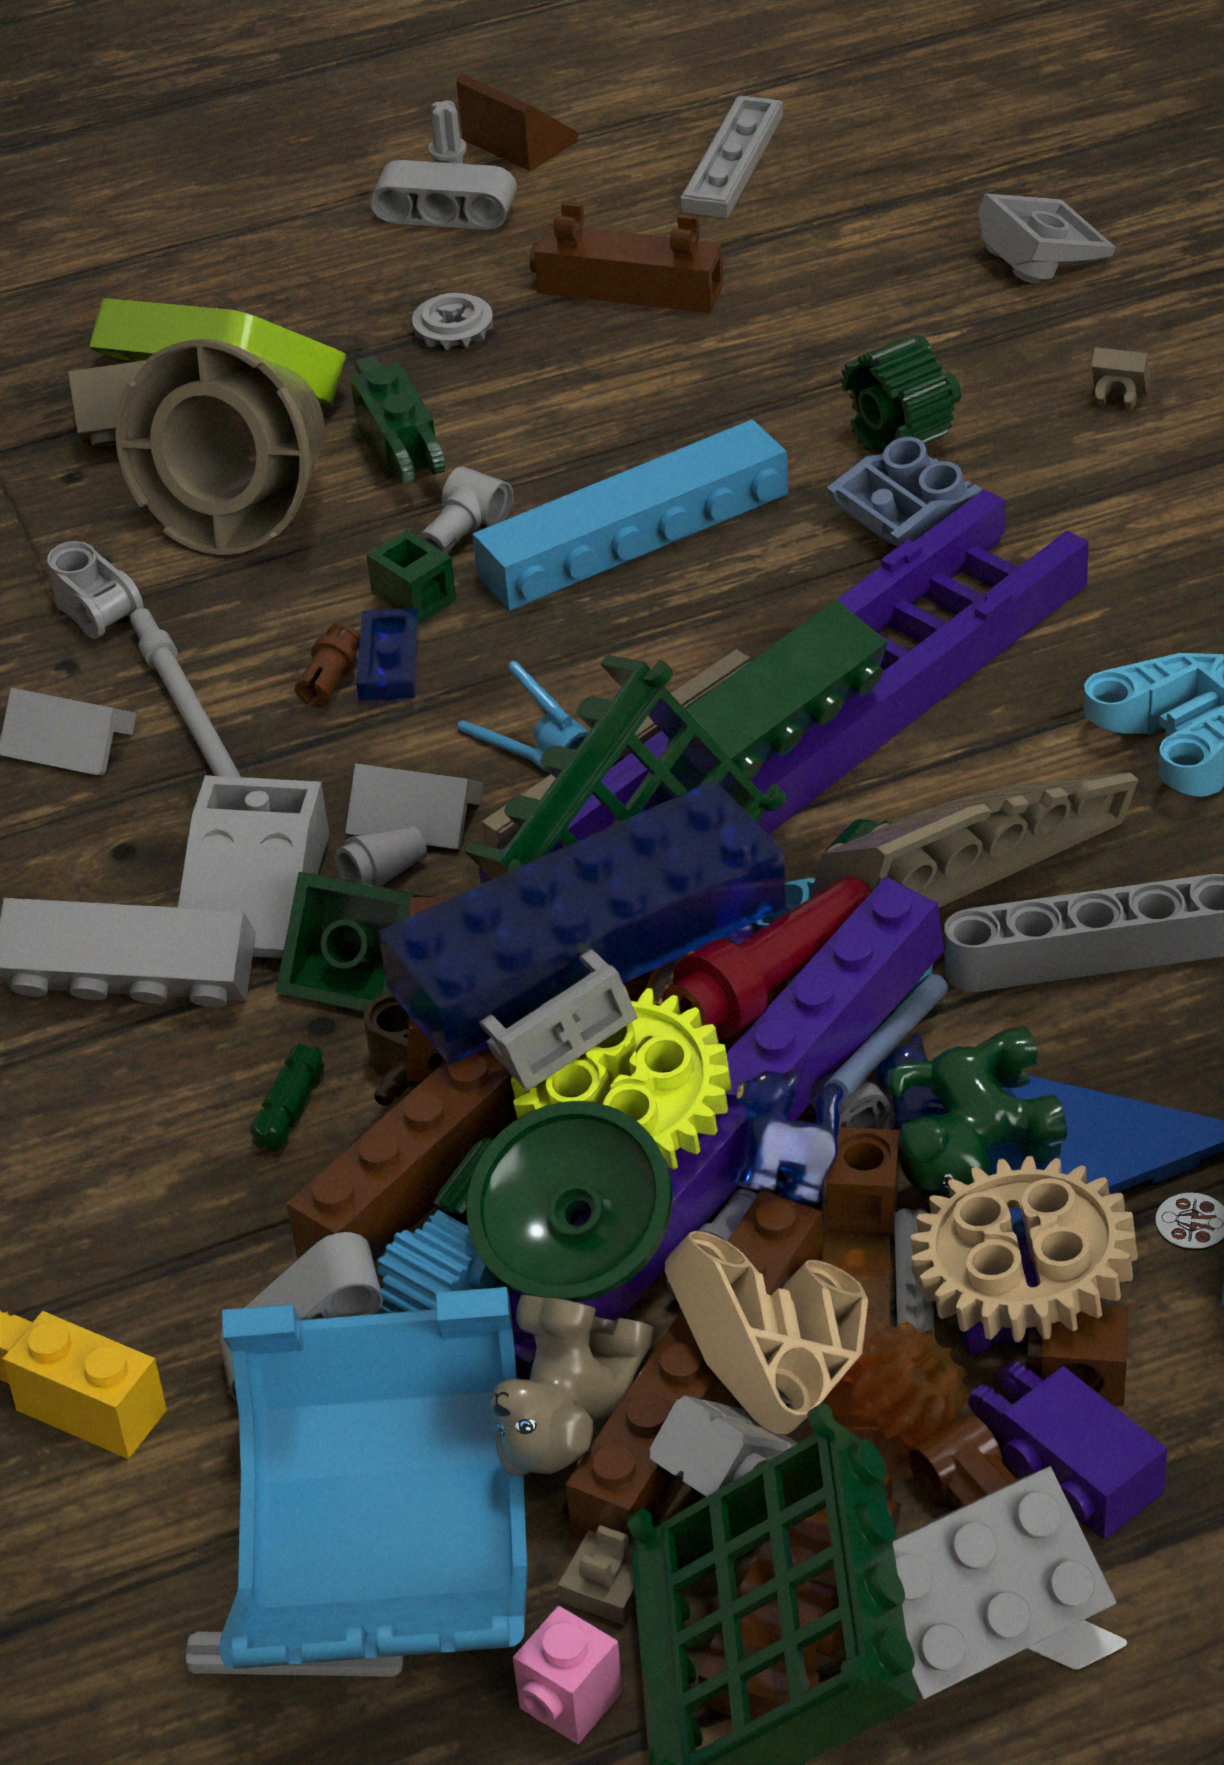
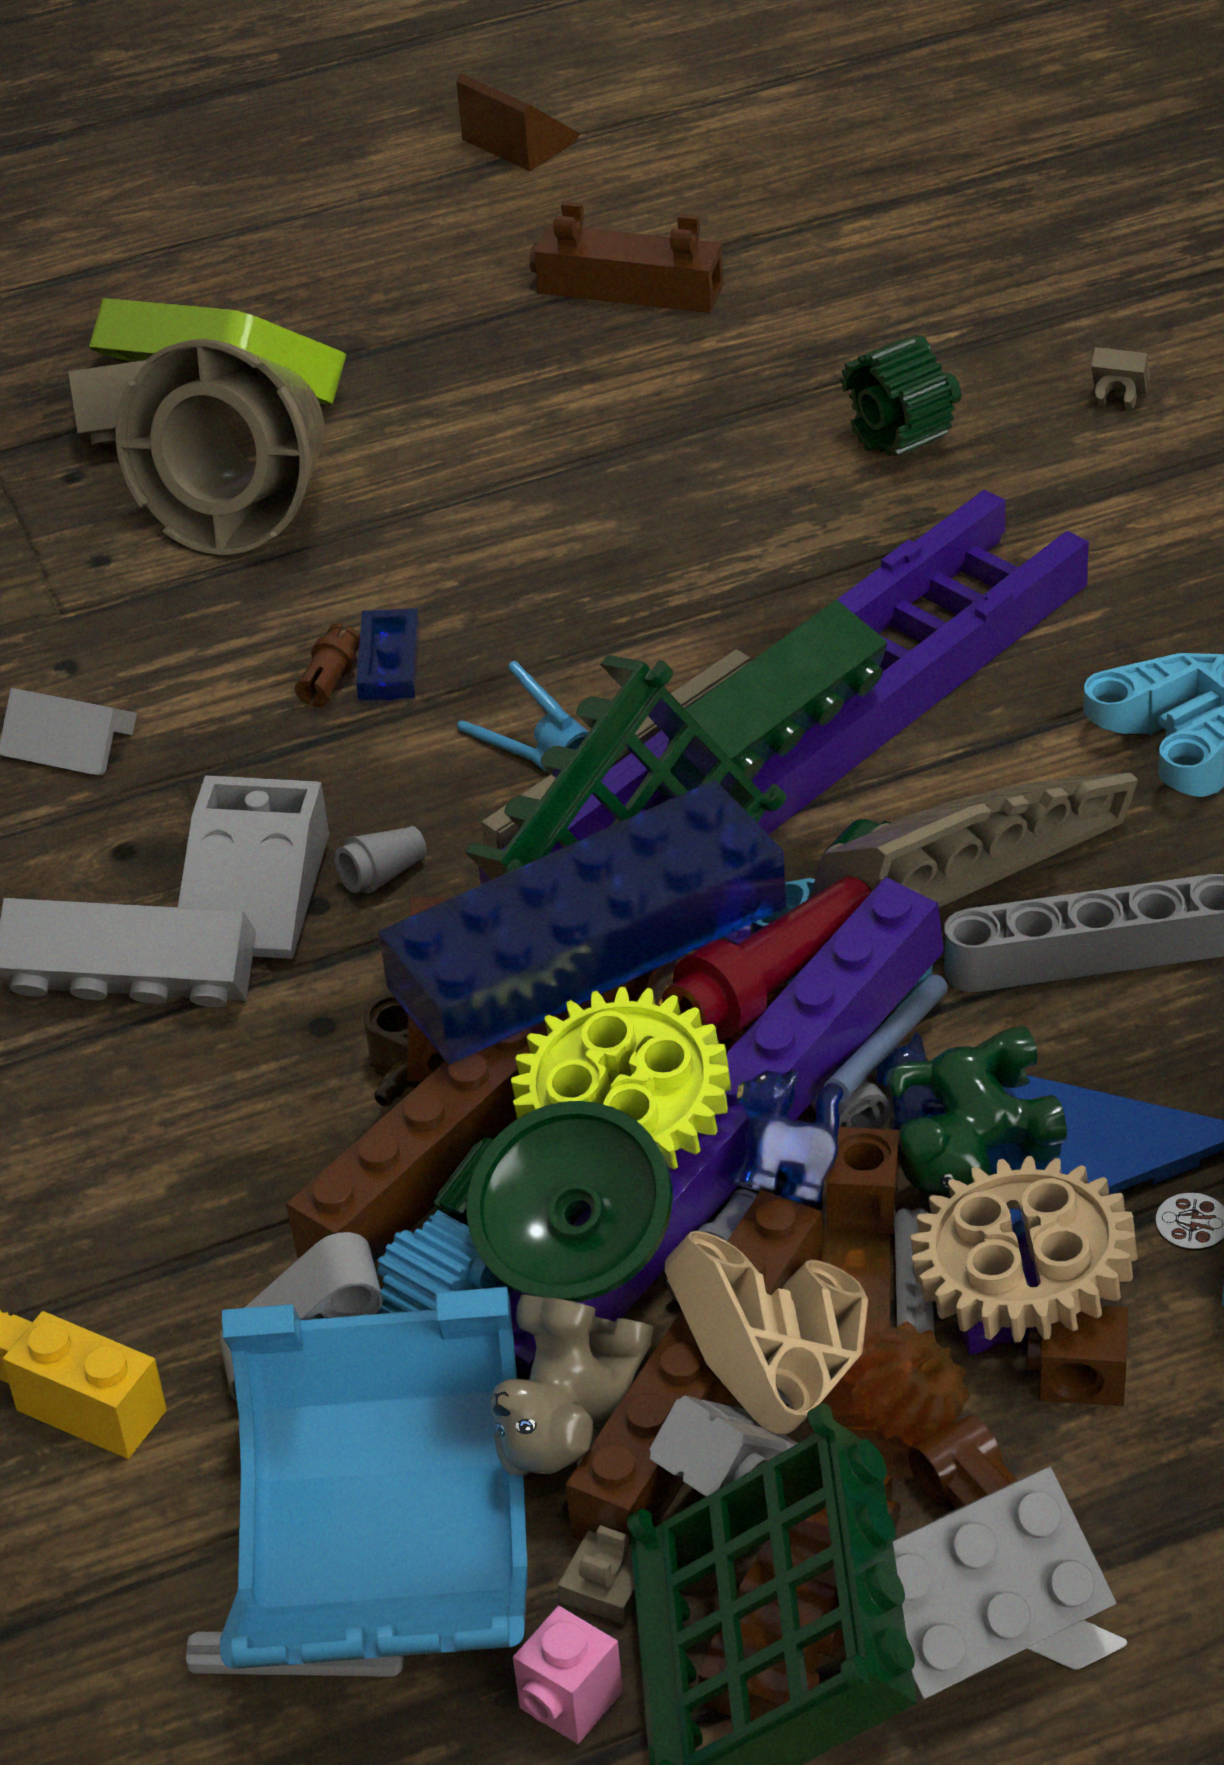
(90, 587): light grey piece -> none
(161, 655): light grey bar -> none
(287, 1097): dark green axle -> none
(334, 940): dark green slope -> none
(394, 420): dark green hinge -> none
(402, 798): light grey panel -> none
(412, 574): dark green brick -> none
(443, 194): light grey beam -> none
(446, 143): light grey axle -> none
(452, 320): light grey gear -> none
(468, 503): light grey pin -> none
(563, 1025): light grey hinge -> none
(630, 514): dark azure brick -> none
(732, 157): light grey tile -> none
(901, 491): sand blue slope -> none
(1039, 235): light grey slope -> none
(1096, 1452): dark purple hinge -> none

